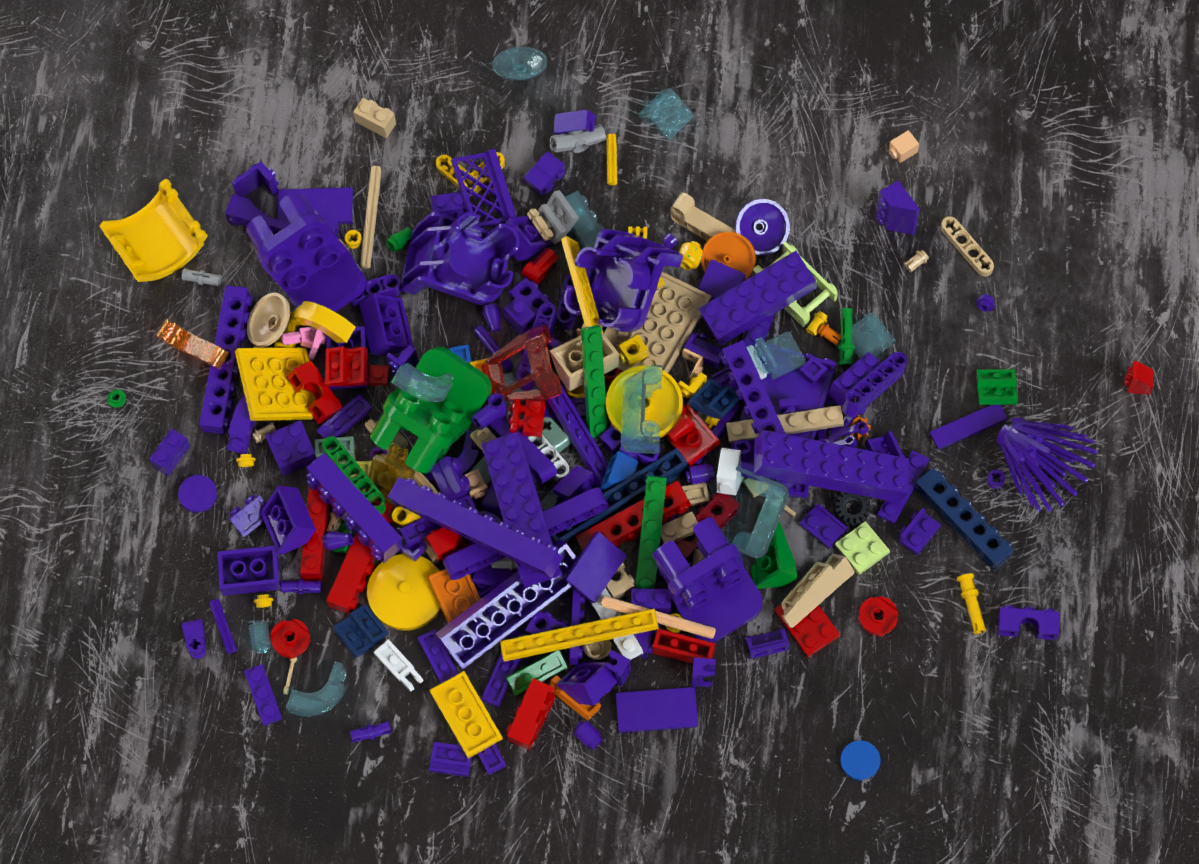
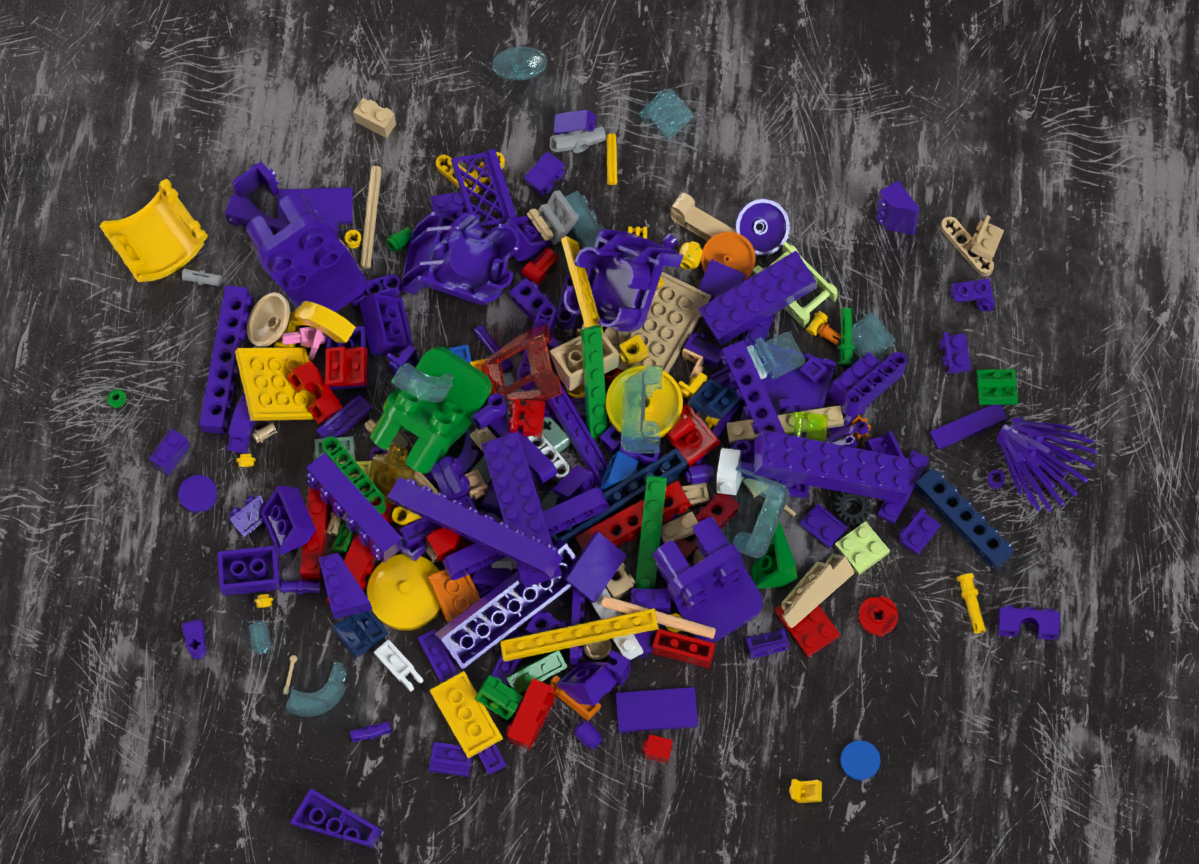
(191, 344): clear orange beam -> none
(223, 627): dark purple axle -> none
(263, 695): dark purple plate -> none
(291, 448): dark purple brick -> none
(293, 648): red plate -> none
(330, 819): none -> dark purple wedge
(336, 540): dark purple cone -> none
(342, 588): none -> dark purple wedge
(378, 375): red plate -> none
(492, 316): dark purple cone -> none
(498, 697): none -> green brick
(518, 315): dark purple torso -> none
(657, 748): none -> red brick
(702, 668): dark purple hinge -> none
(806, 791): none -> yellow bracket
(816, 425): none -> clear neon green plate
(903, 147): light nougat brick -> none
(916, 260): tan pin -> none
(956, 353): none -> dark purple bracket
(971, 290): none -> dark purple bracket
(987, 239): none -> tan bracket
(1139, 379): red slope -> none

